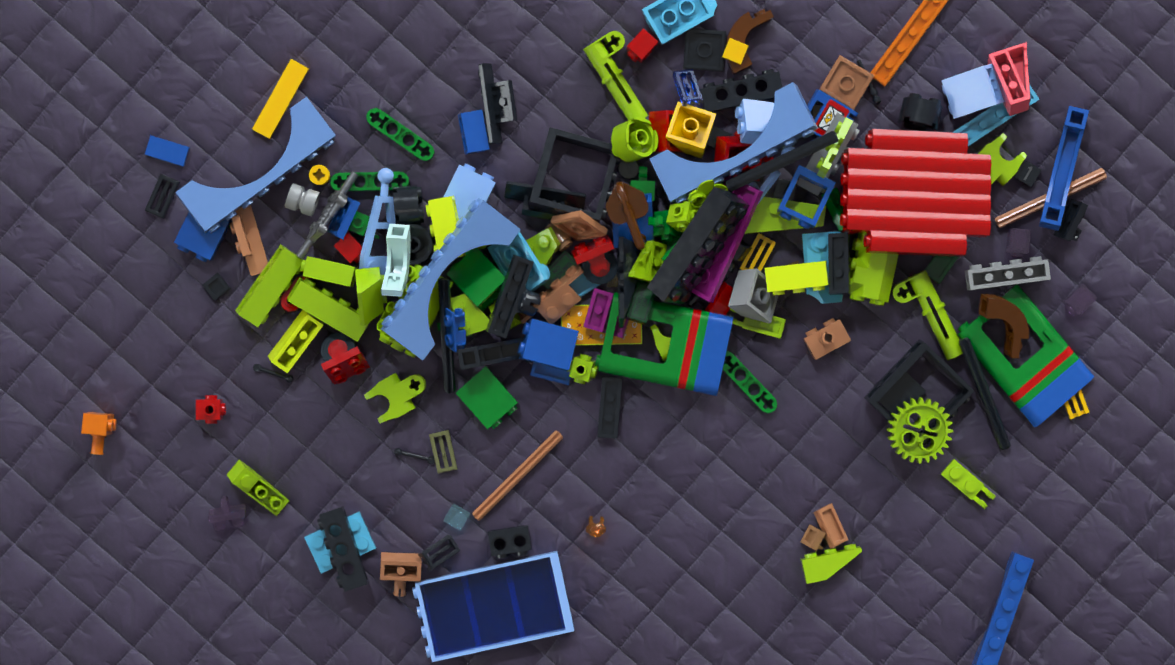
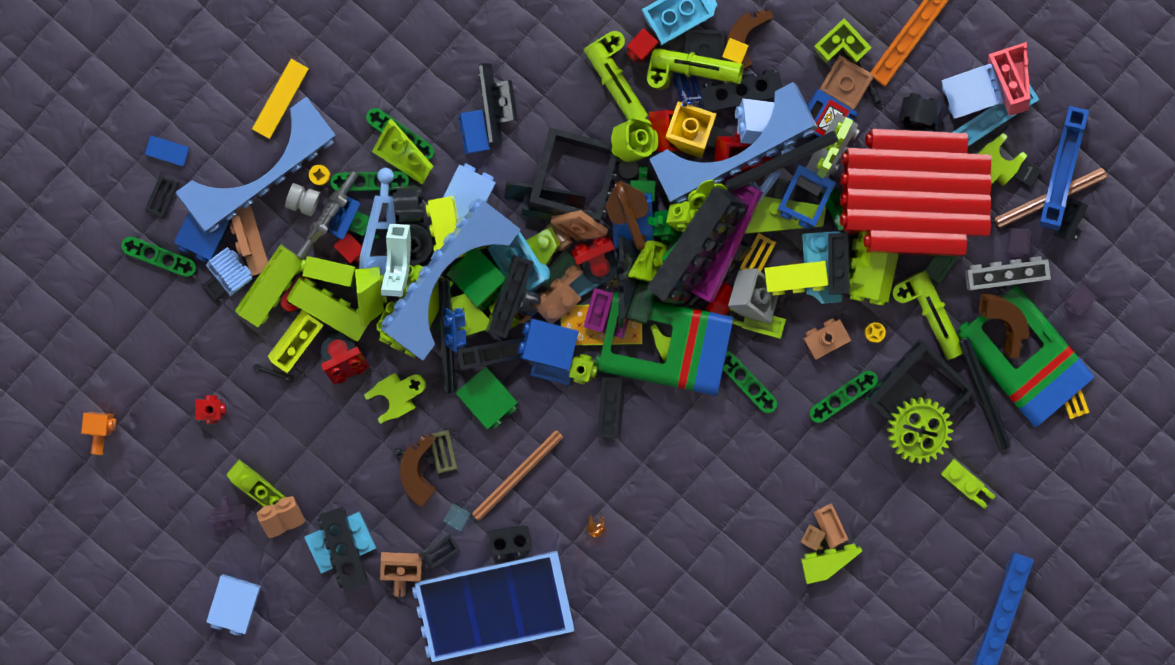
(160, 253): none -> green beam
(229, 271): none -> light blue brick
(233, 605): none -> light blue brick
(280, 517): none -> nougat brick
(402, 153): none -> lime wing
(412, 480): none -> reddish brown arch
(669, 61): none -> lime piece
(842, 38): none -> lime brick
(844, 398): none -> green beam
(878, 331): none -> yellow wheel

